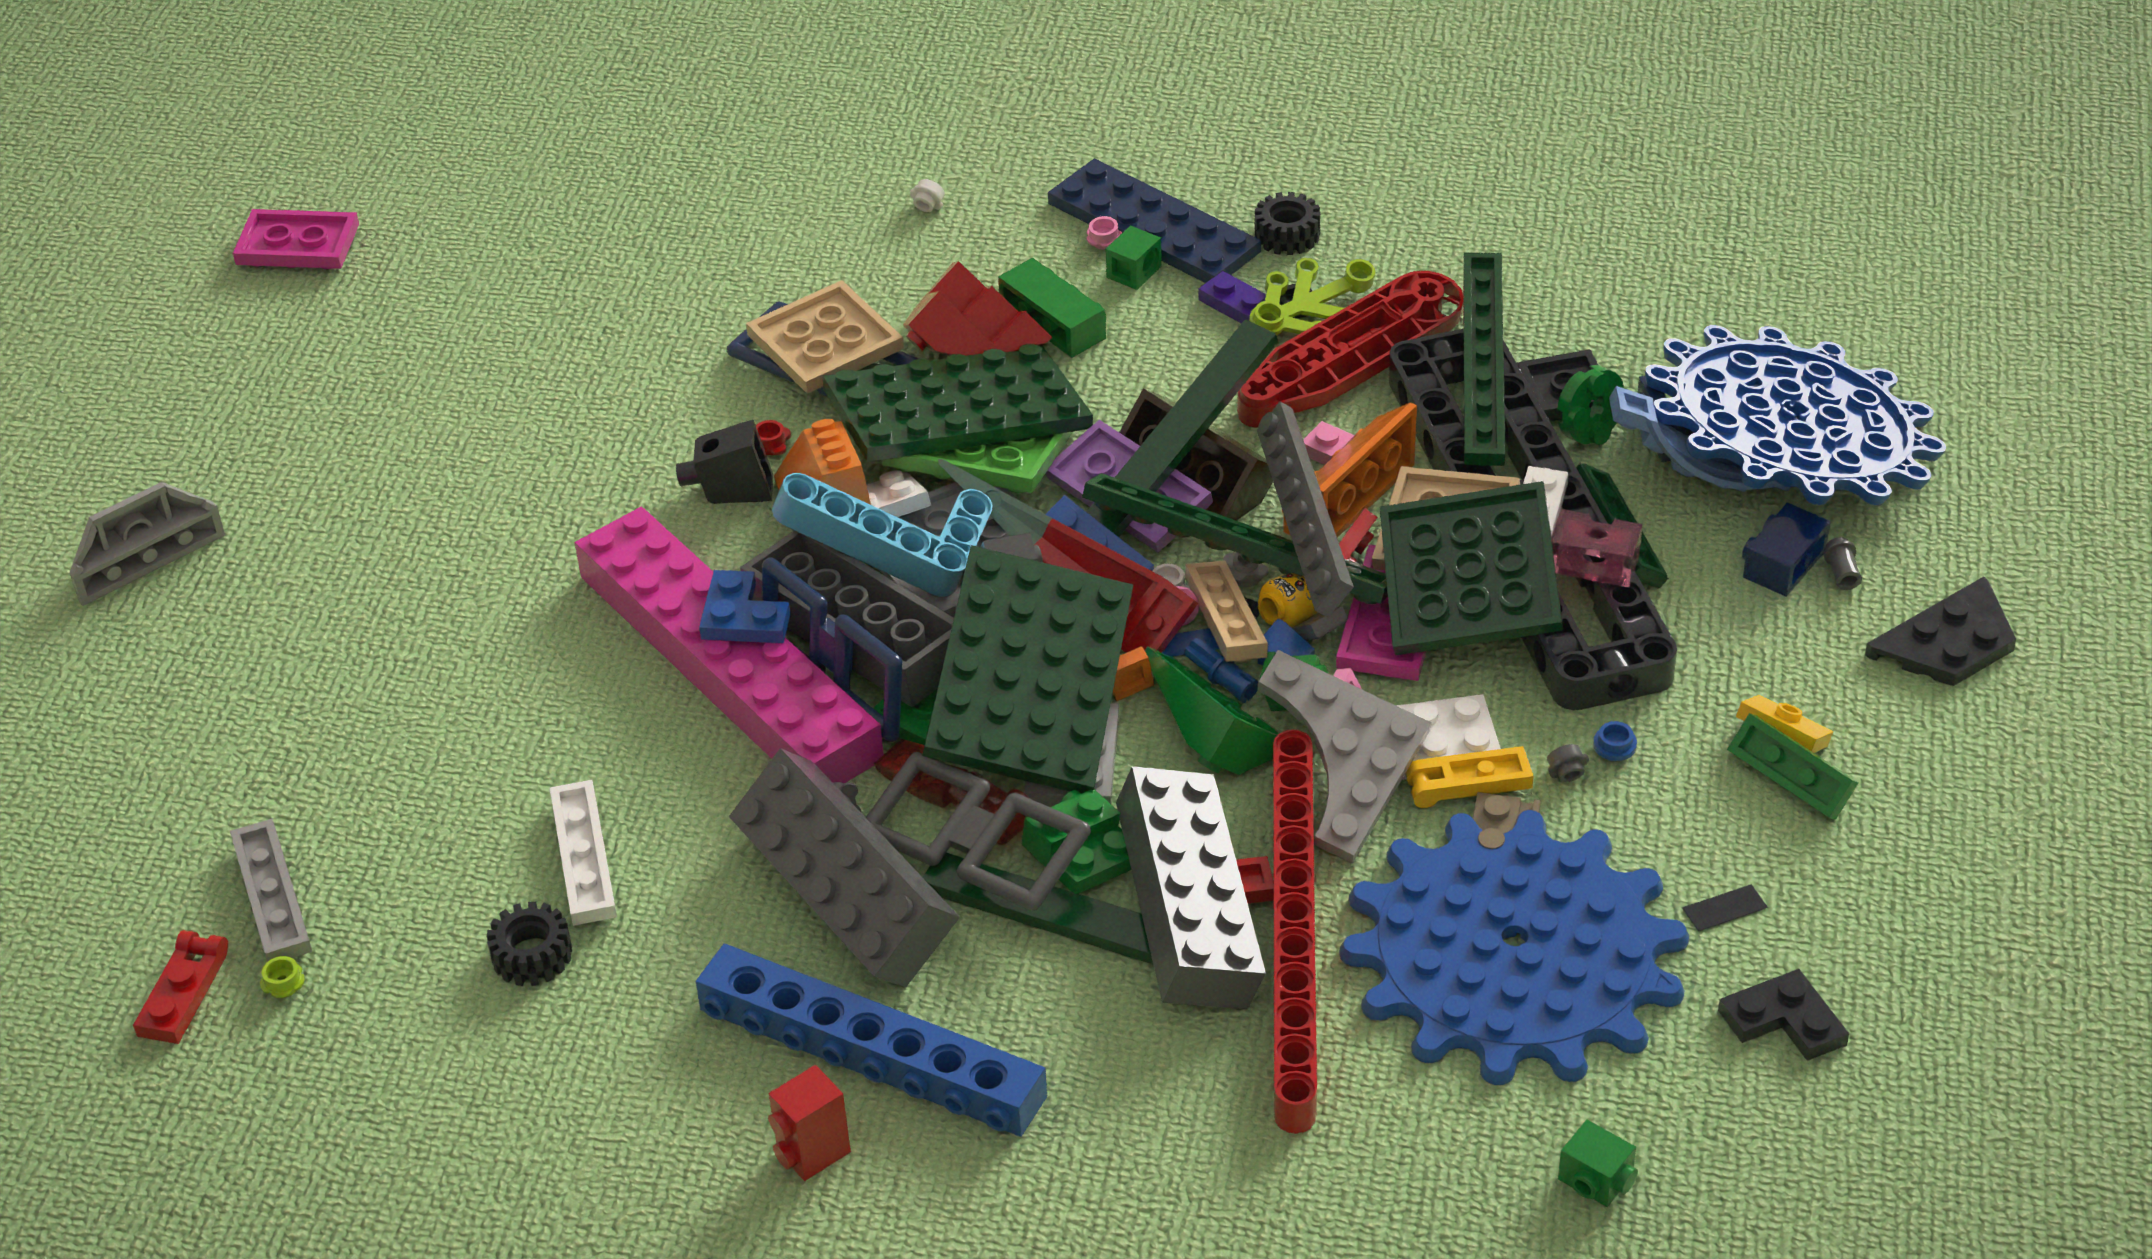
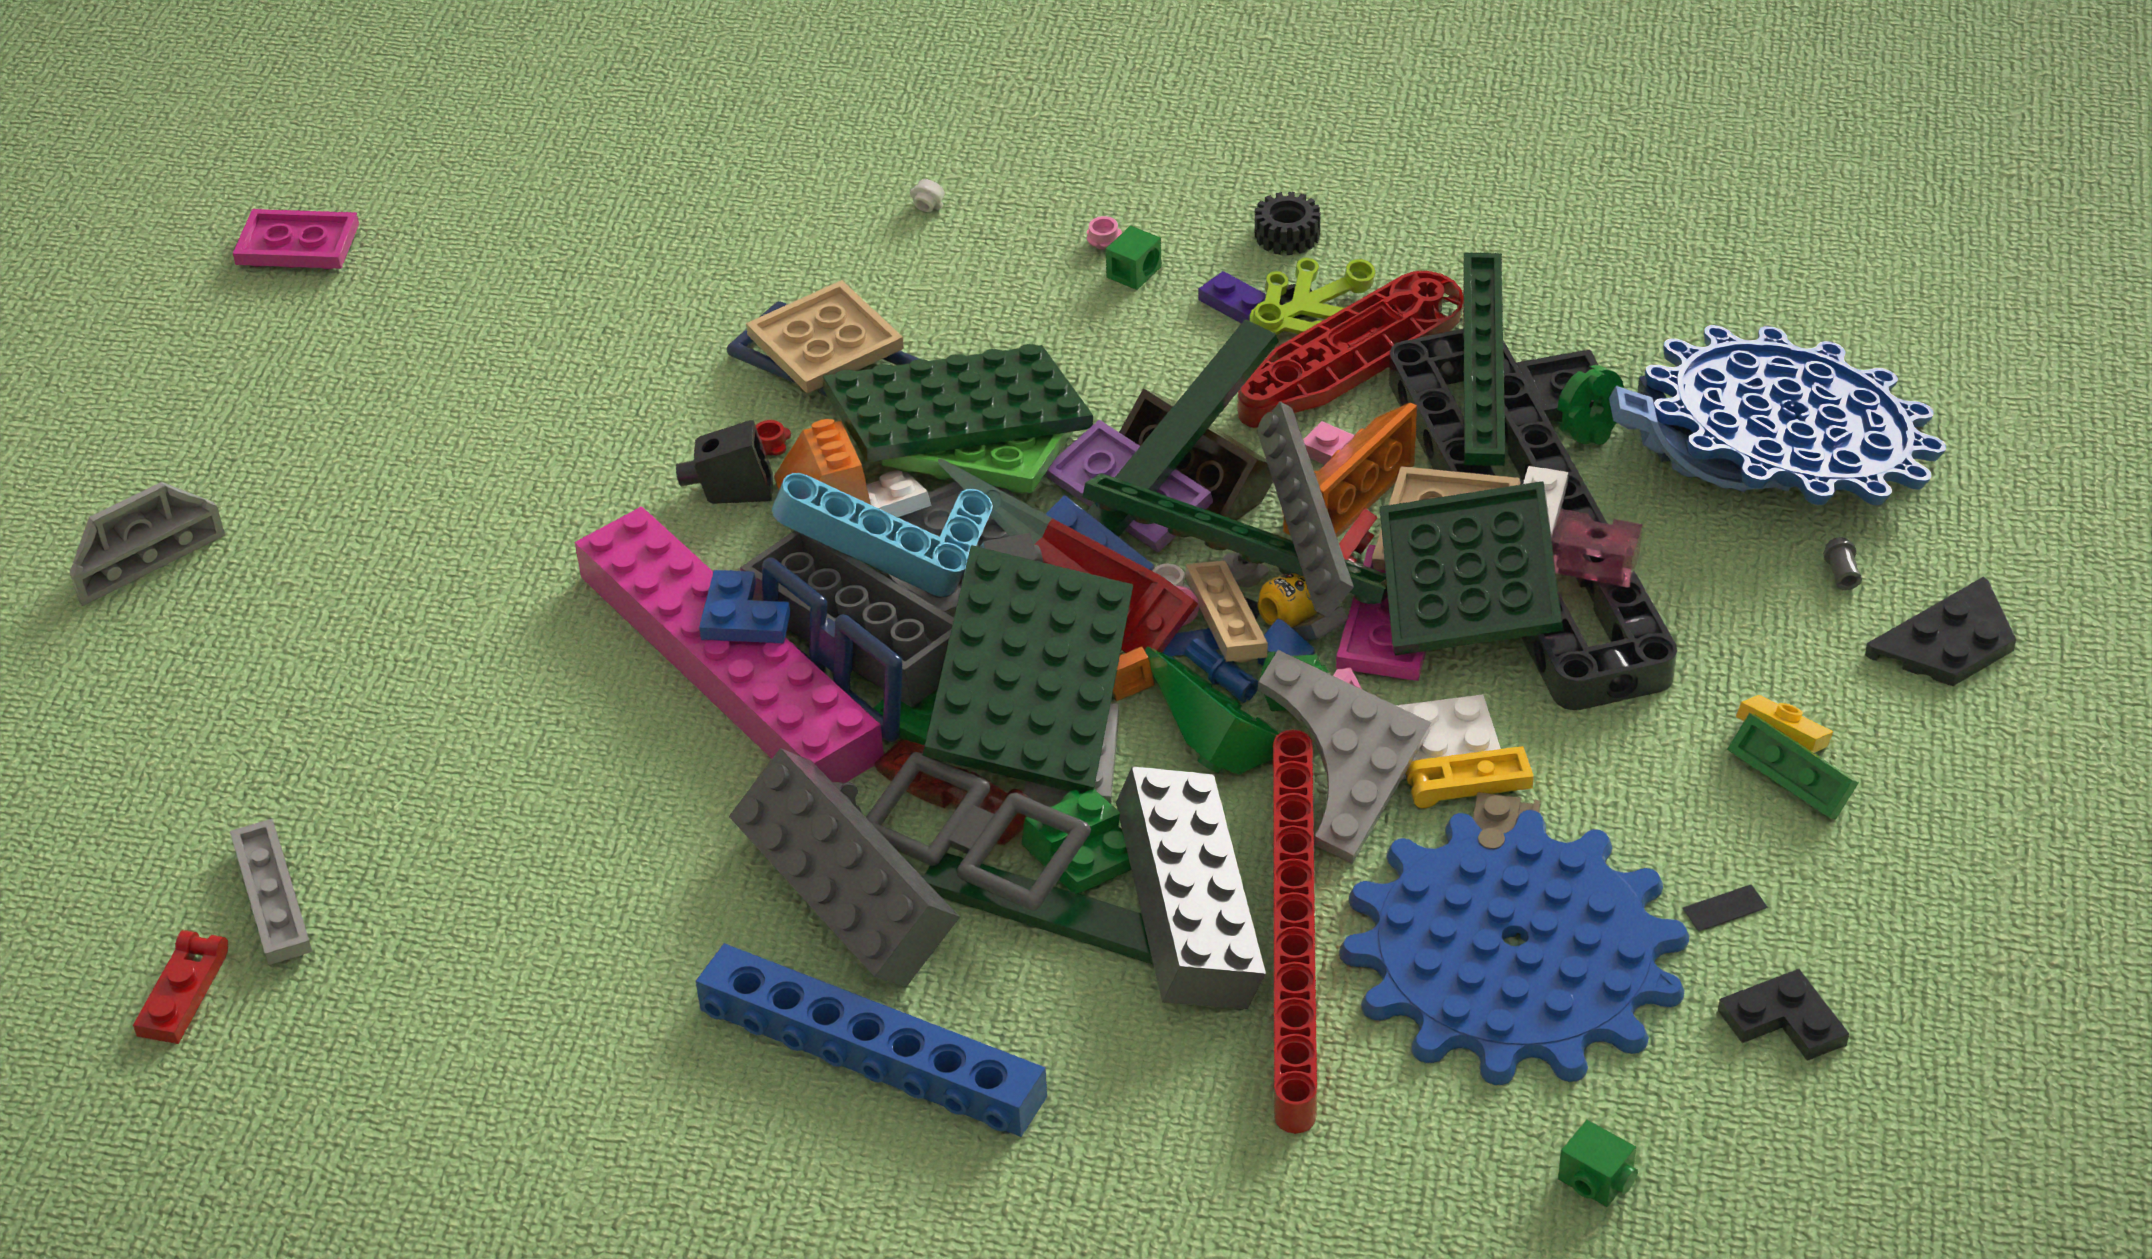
(281, 977): lime plate -> none
(531, 962): black tyre -> none
(582, 853): white plate -> none
(809, 1123): red brick -> none
(969, 318): red brick -> none
(1055, 305): green brick -> none
(1189, 236): dark blue plate -> none
(1256, 879): red plate -> none
(1567, 763): dark grey plate -> none
(1614, 507): dark green tile -> none
(1615, 741): blue plate -> none
(1785, 549): brick -> none

